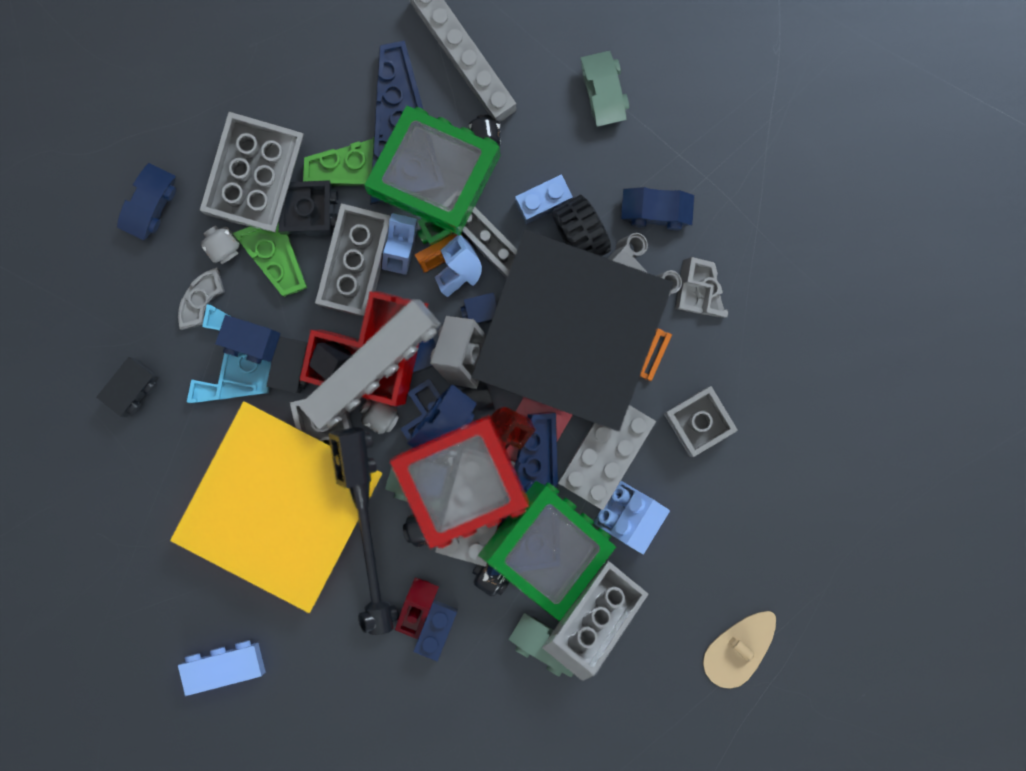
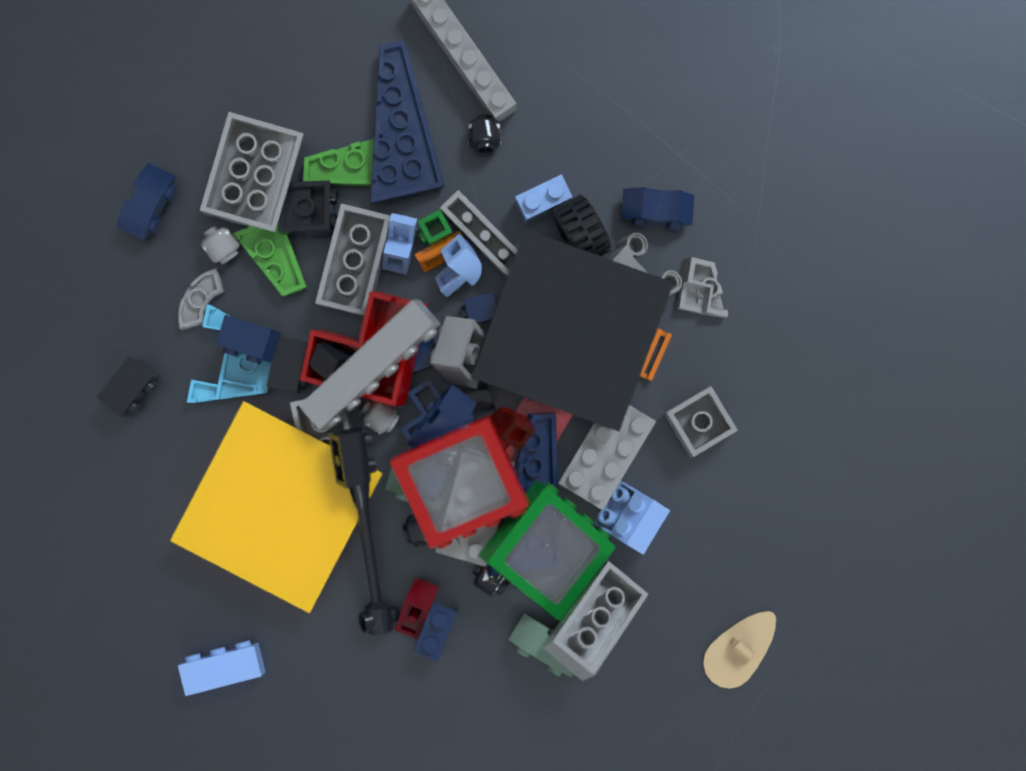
(433, 169): piece -> none
(604, 88): sand green brick -> none

